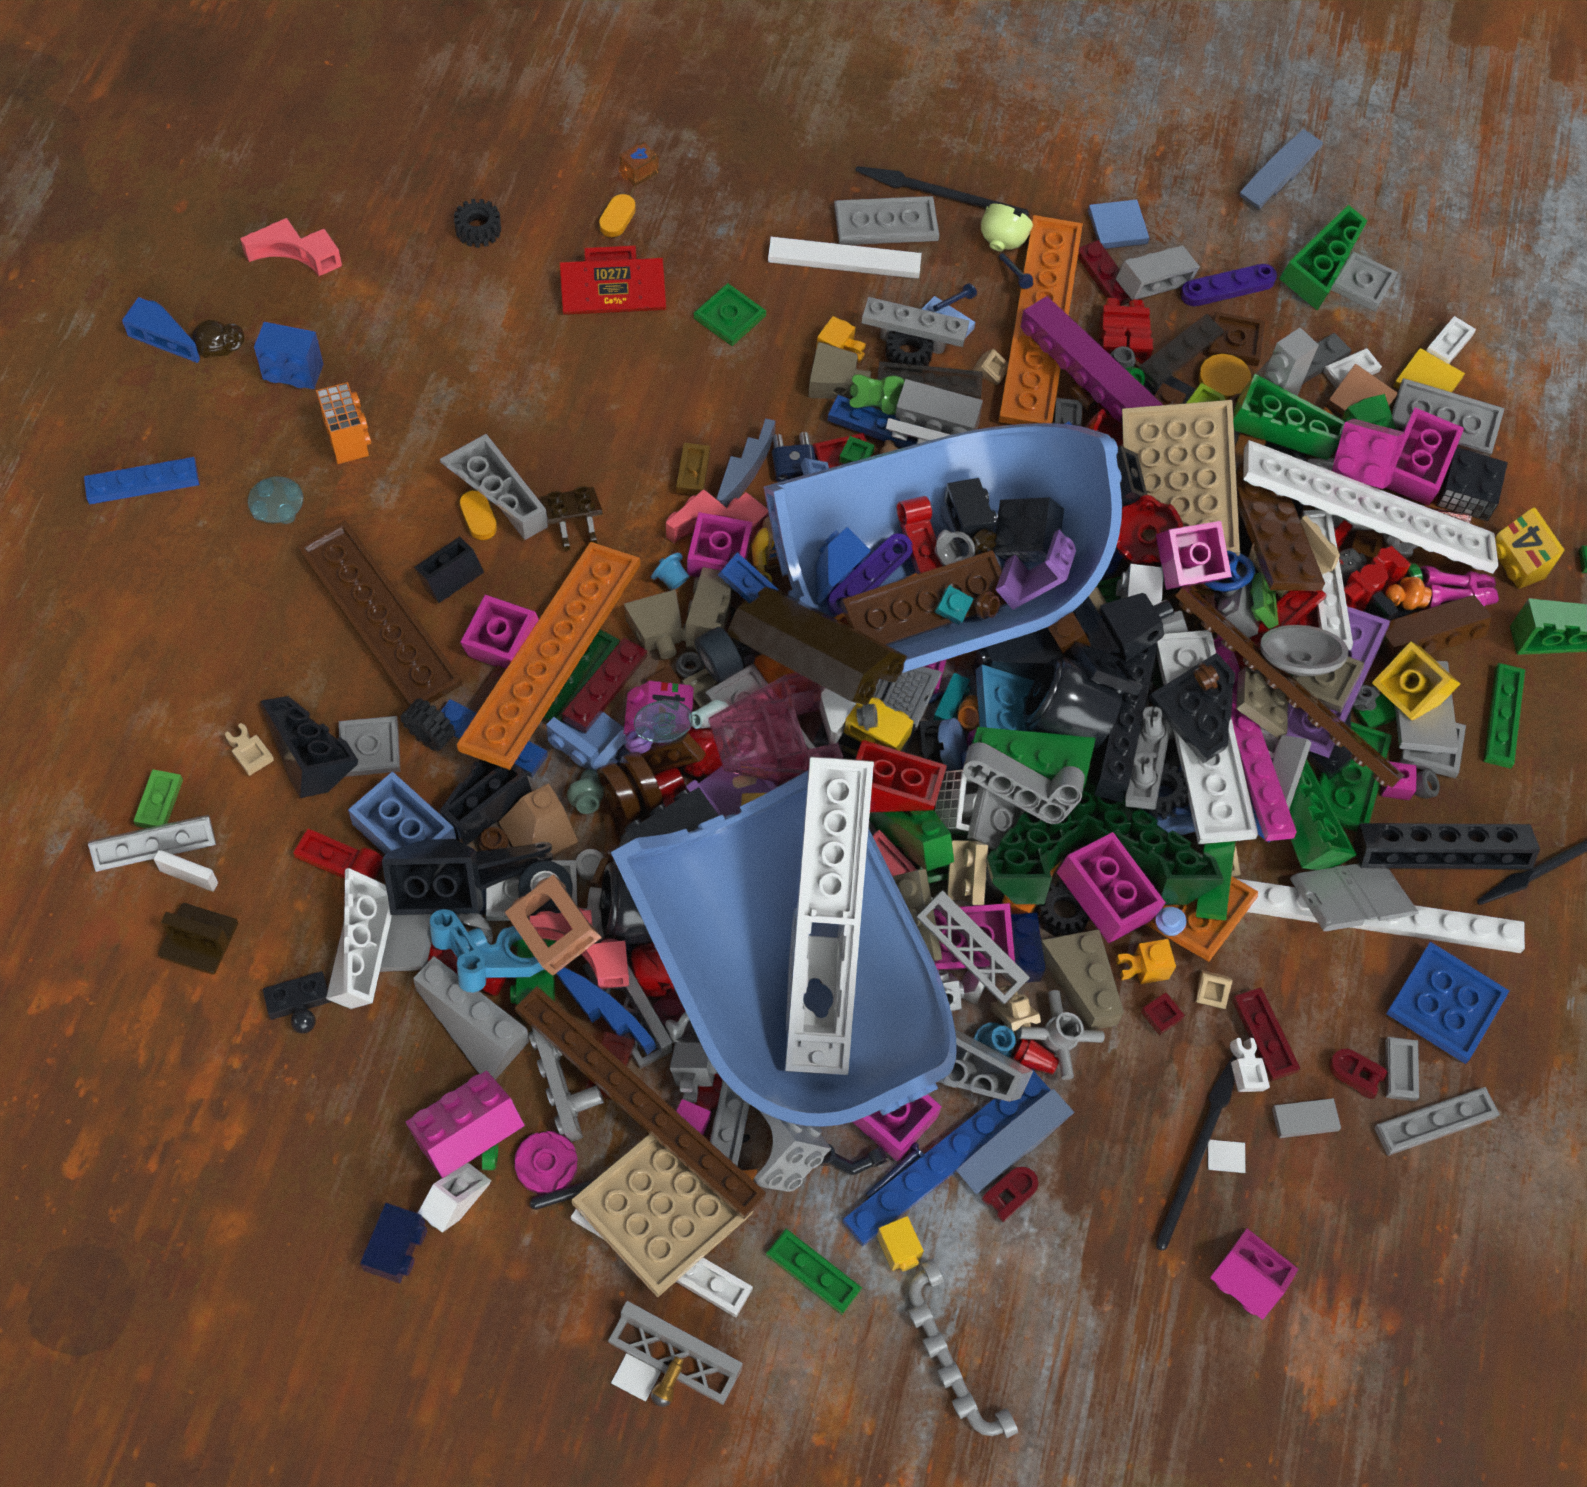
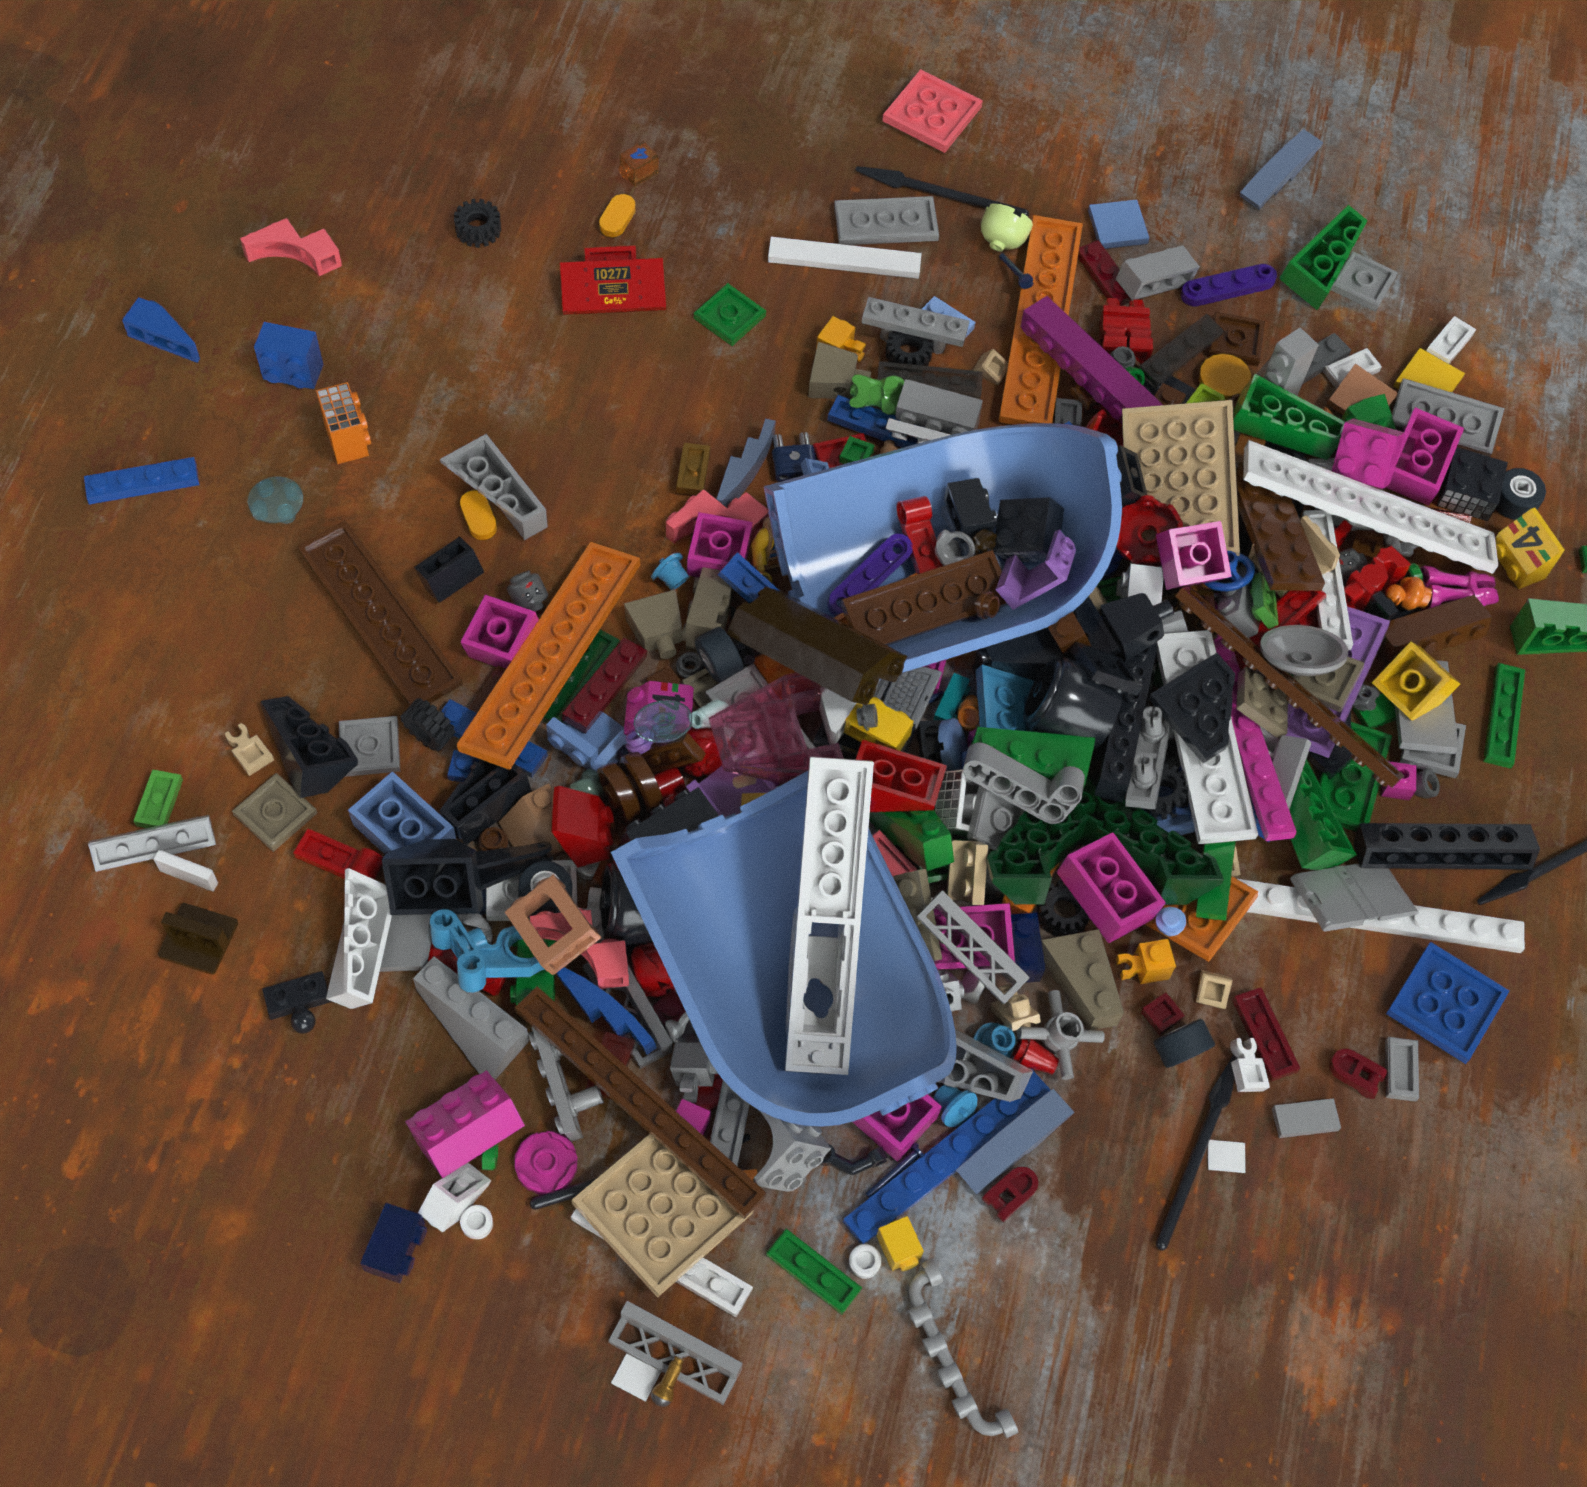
(216, 338): dark brown hair -> none
(274, 812): none -> dark tan tile
(460, 766): none -> blue plate
(476, 1222): none -> white tile
(527, 590): none -> dark grey head
(572, 504): dark brown plate -> none
(582, 825): none -> red slope
(838, 559): blue slope -> none
(864, 1261): none -> white tile
(932, 111): none -> coral plate
(954, 605): teal plate -> none
(956, 1105): none -> dark azure piece
(969, 292): dark blue piece -> none
(1184, 1043): none -> black wheel
(1206, 676): reddish brown plate -> none
(1254, 1274): dark pink slope -> none
(1436, 1121): light grey tile -> none
(1520, 493): none -> black wheel

